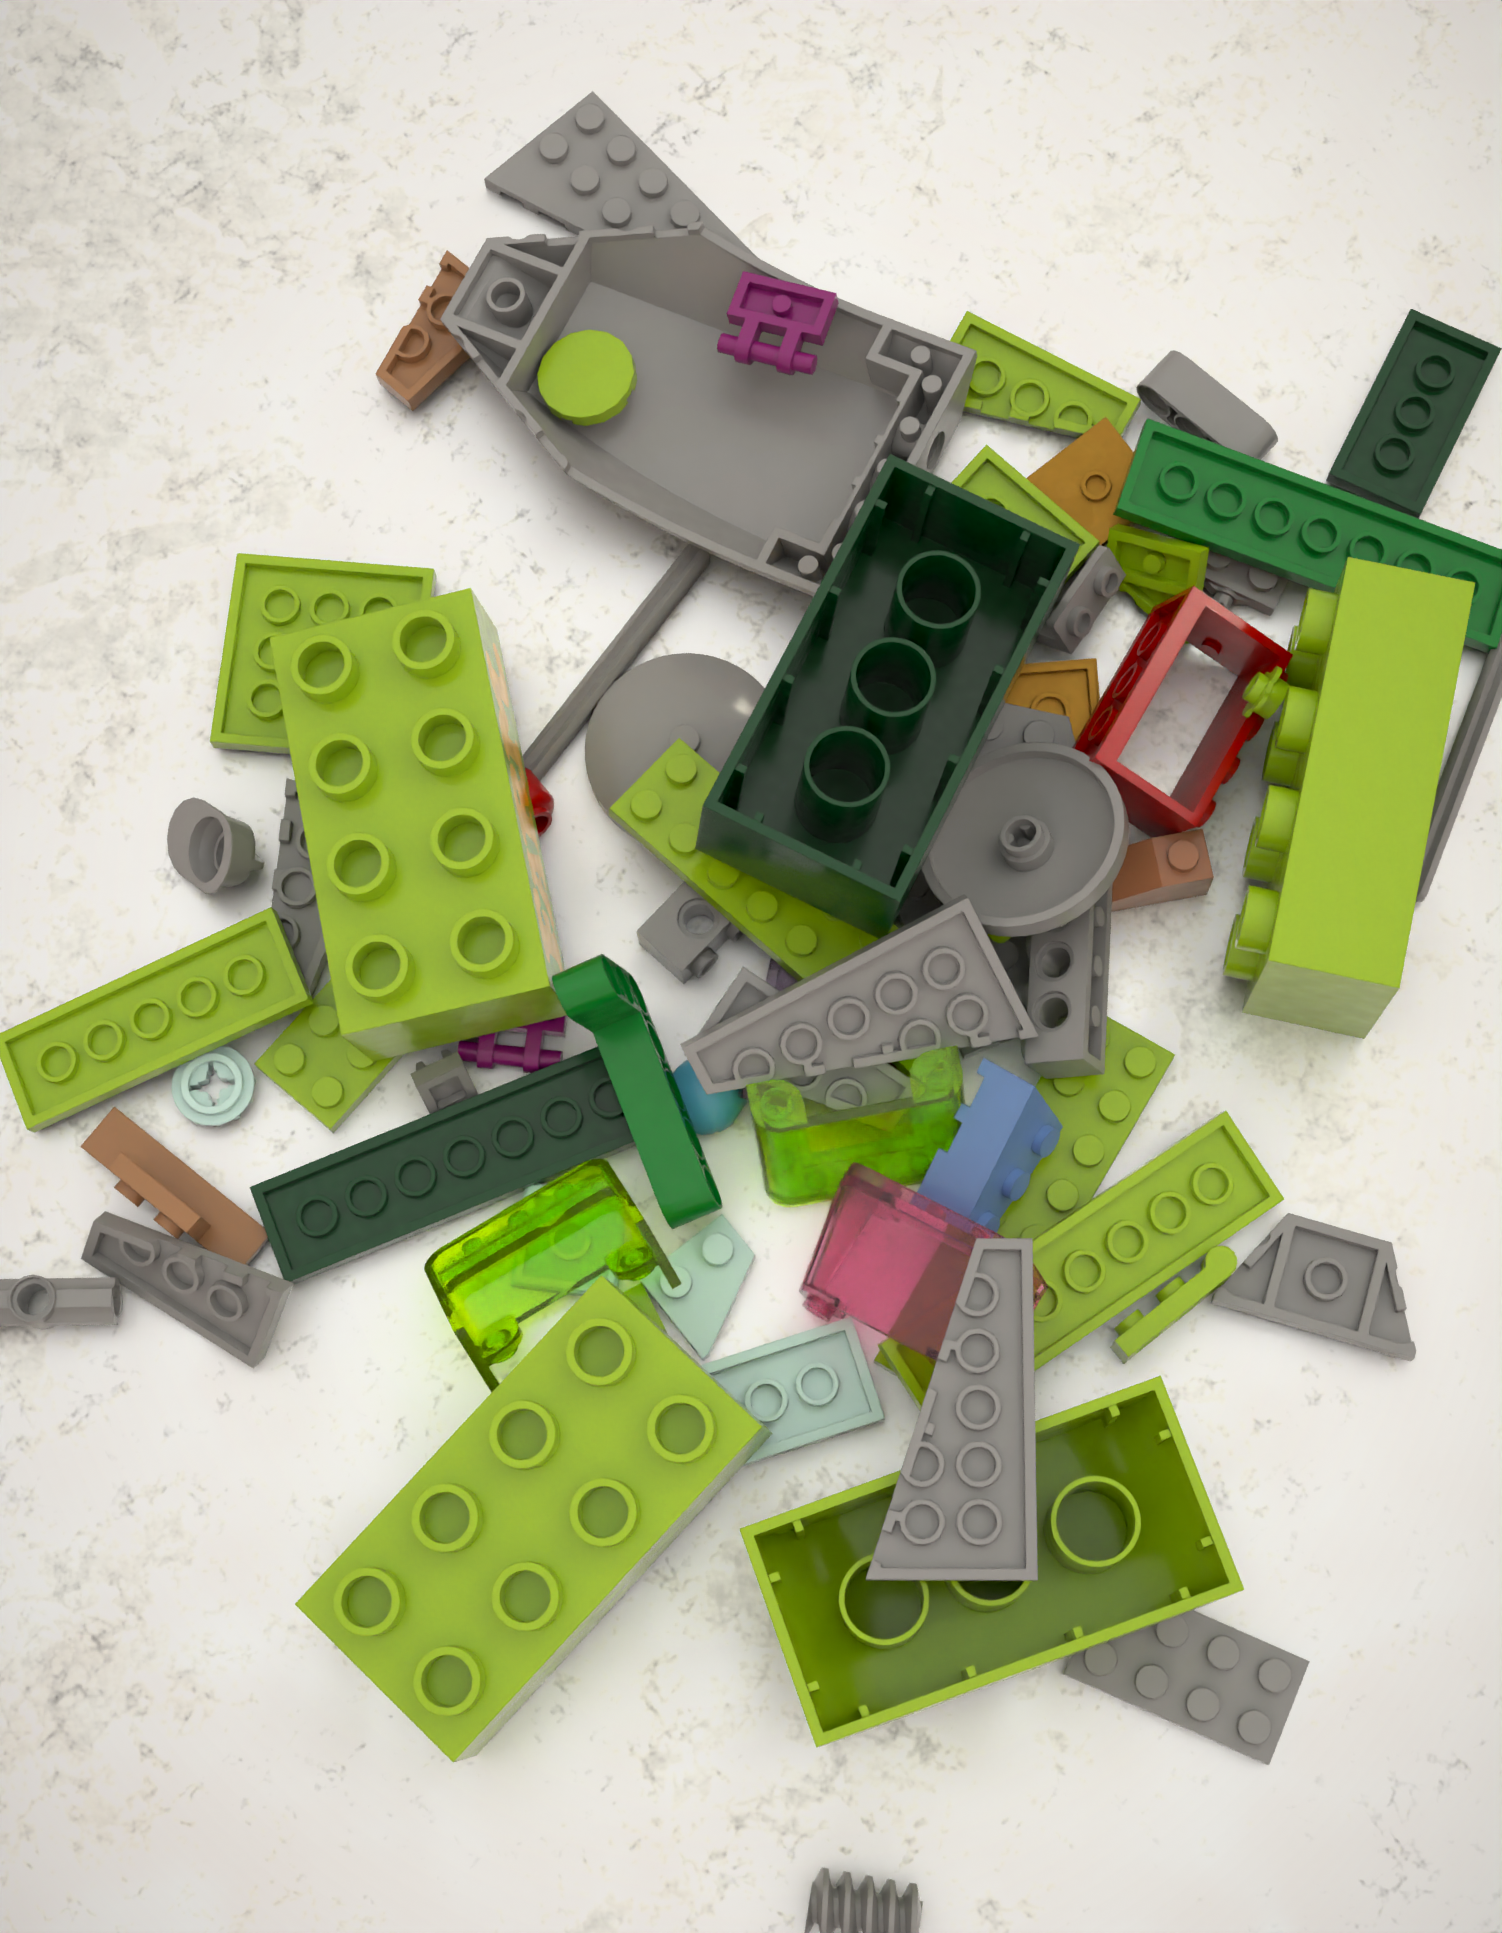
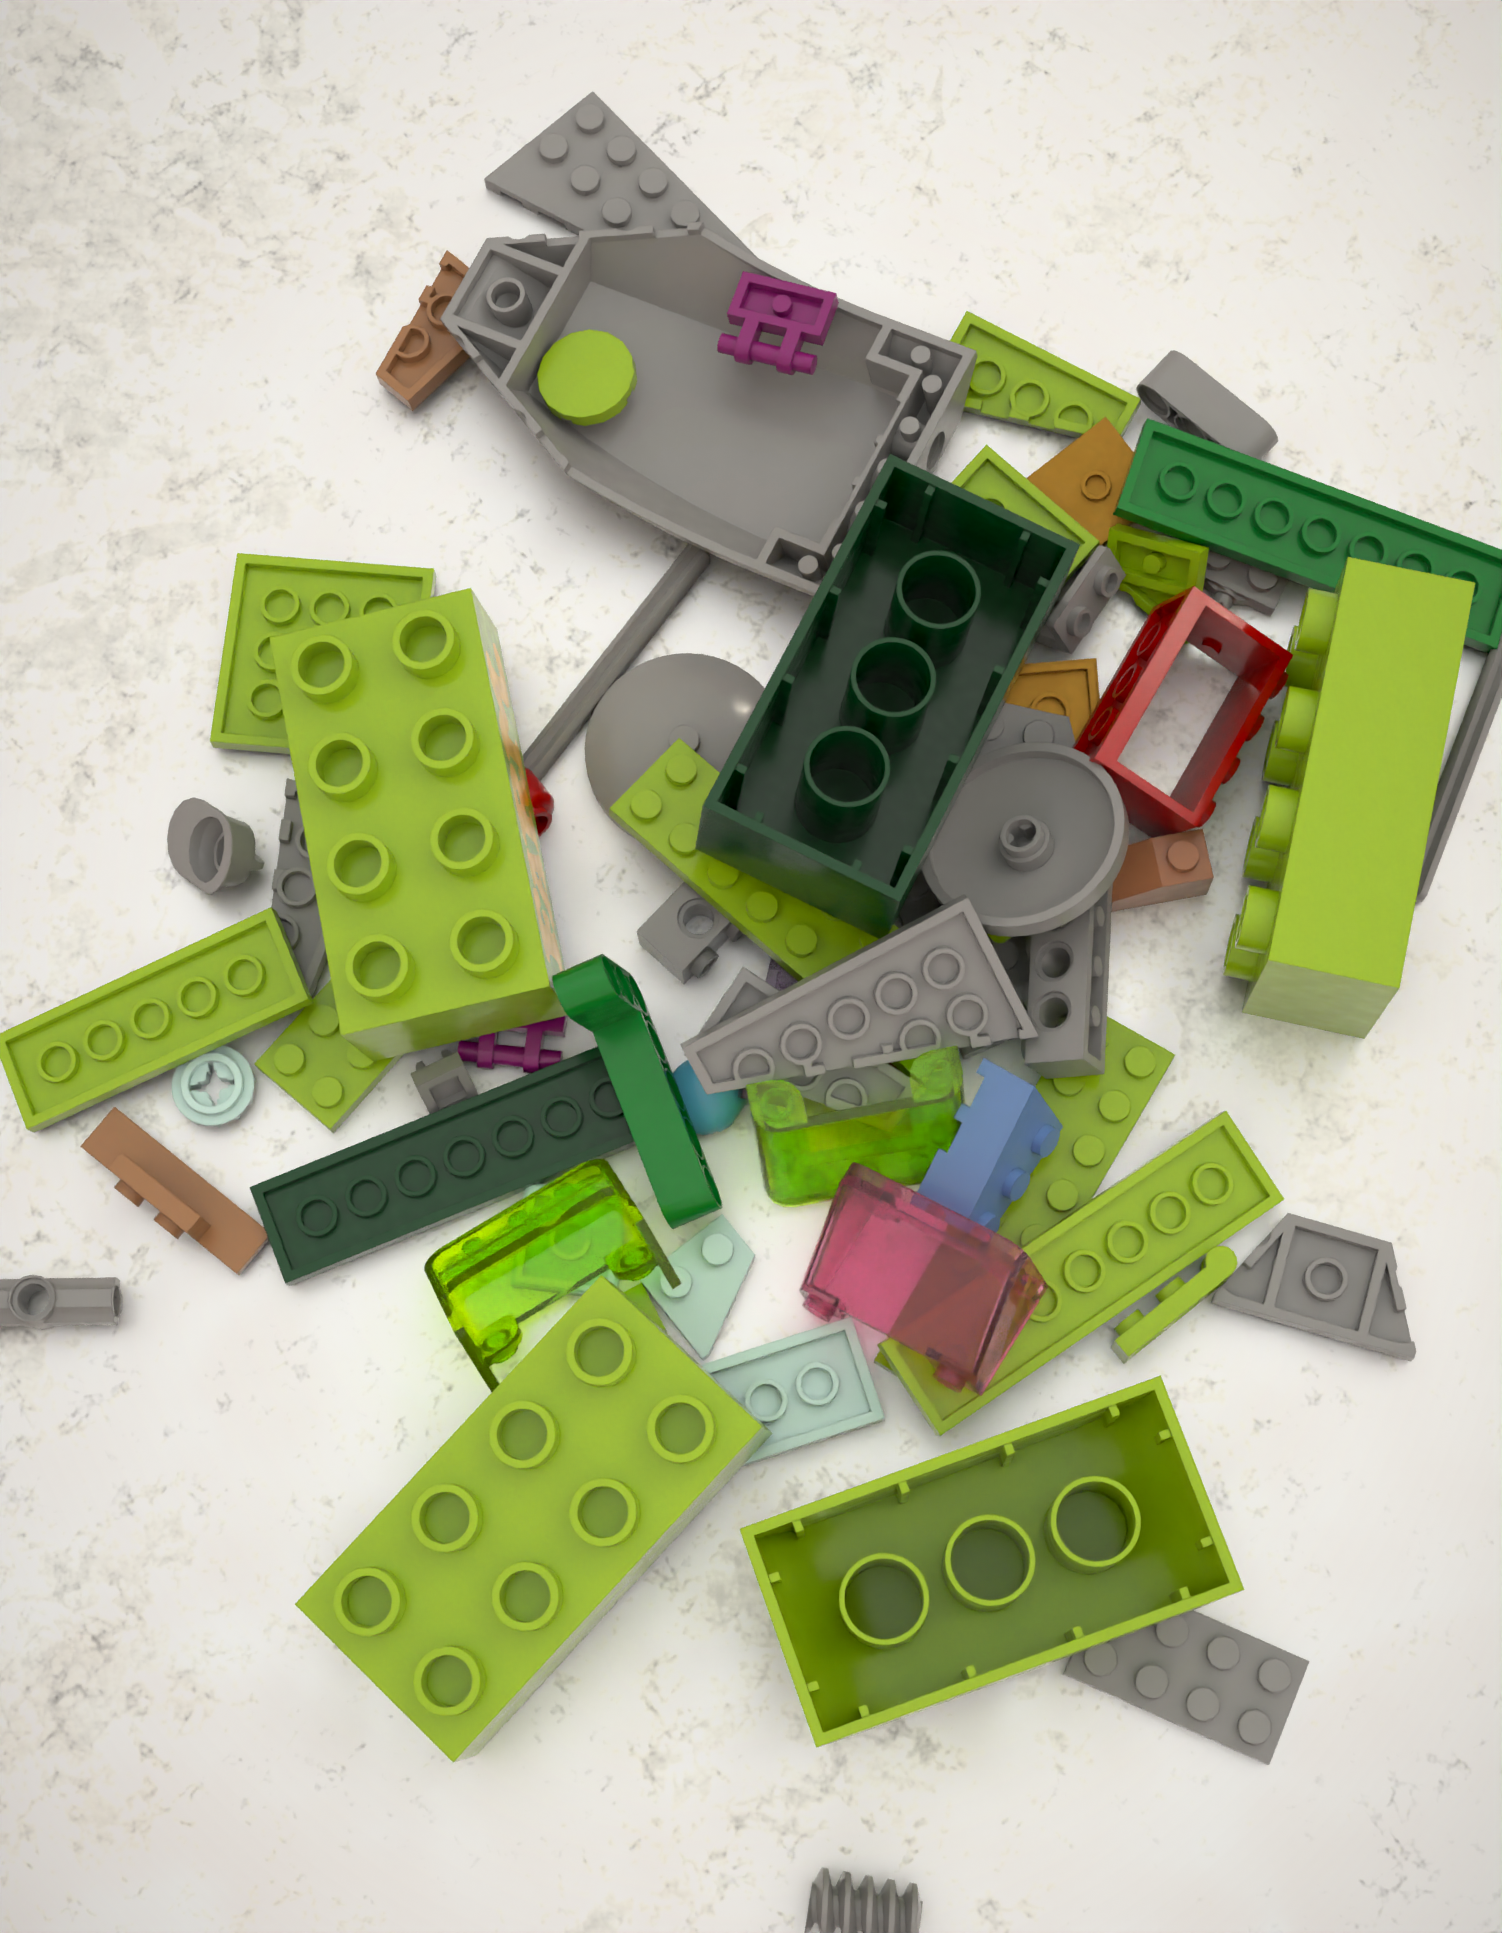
(201, 1289): light grey wing -> none
(971, 1464): light grey wing -> none
(1265, 693): lime plate -> none
(1413, 414): dark green plate -> none

